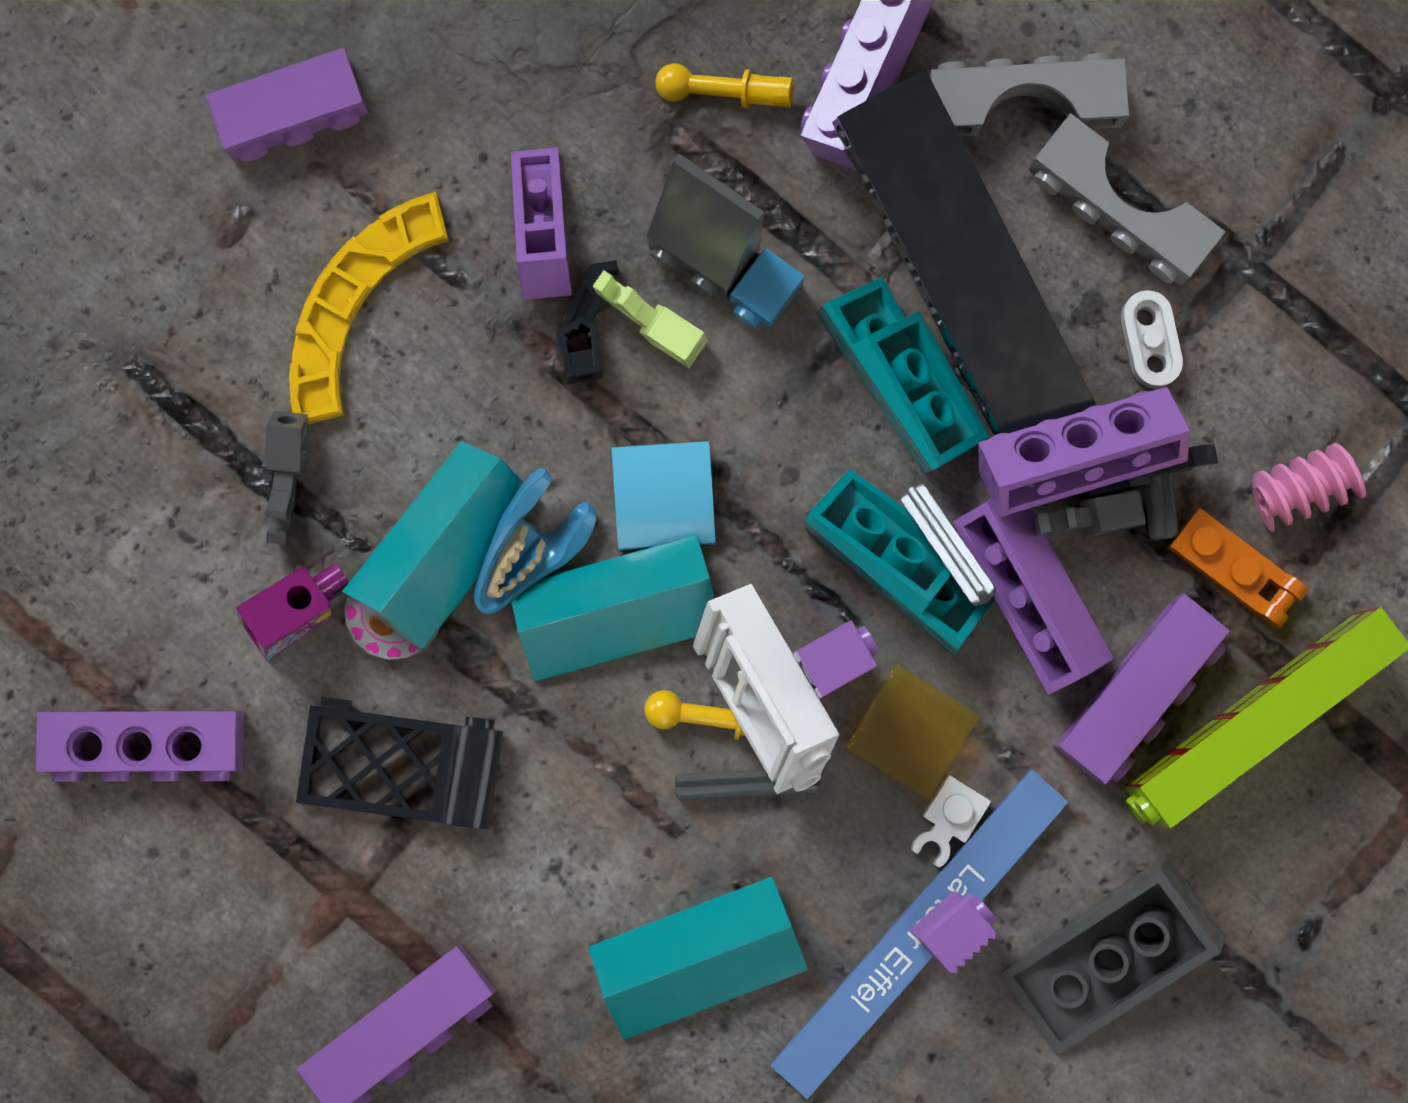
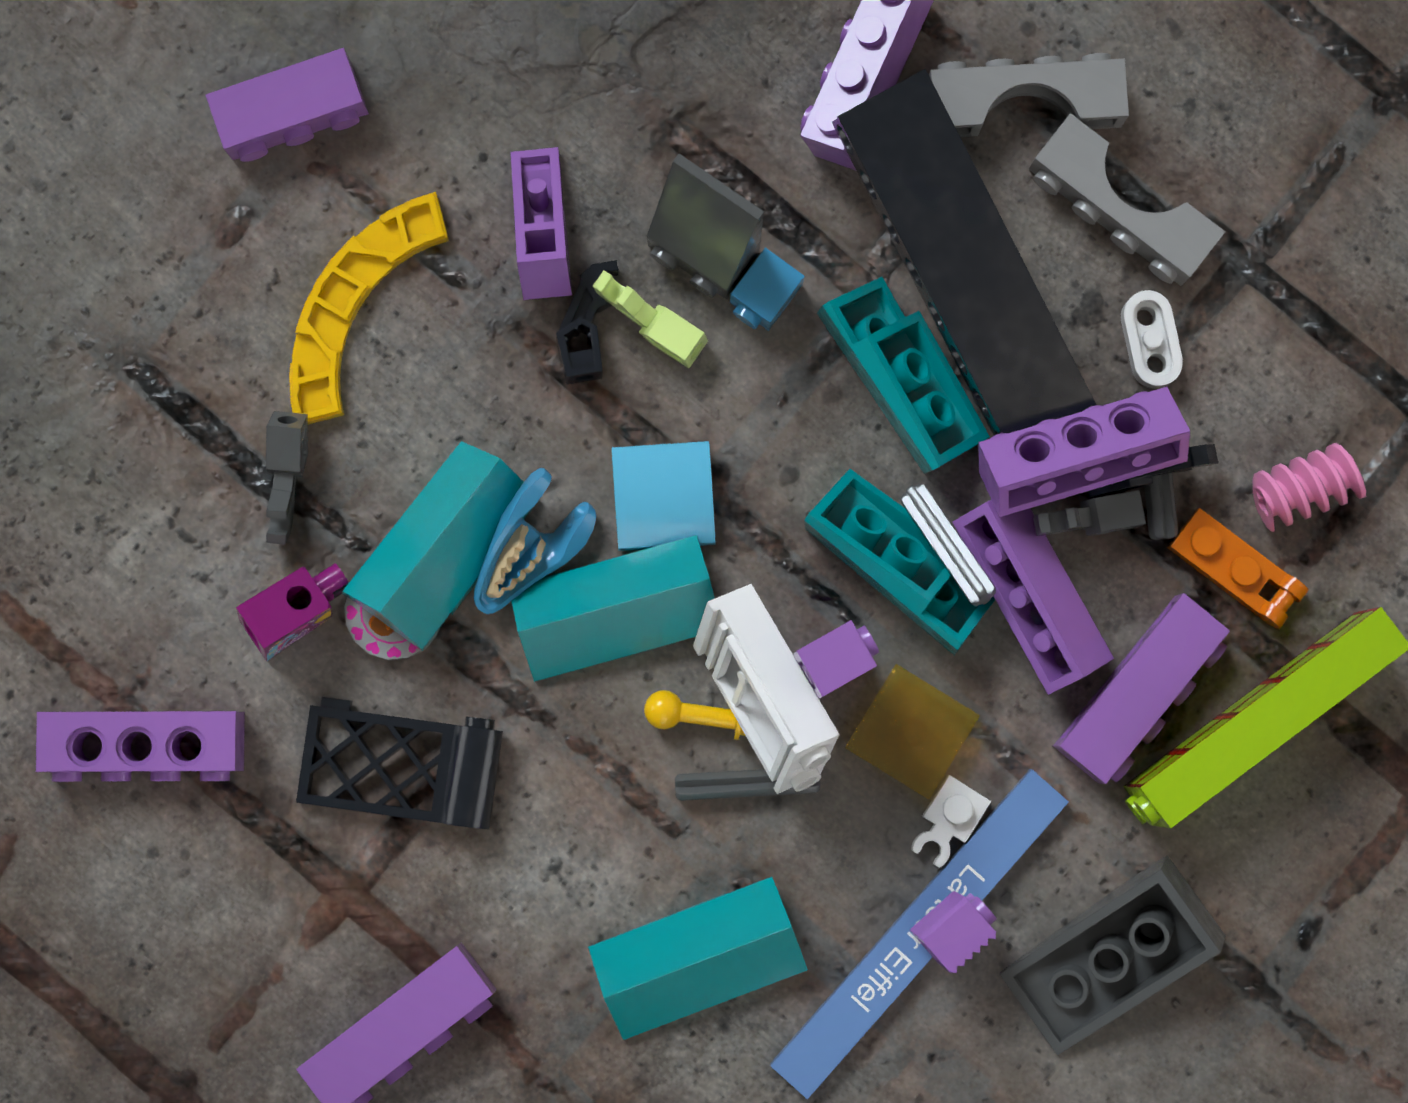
(676, 82): yellow pin -> none

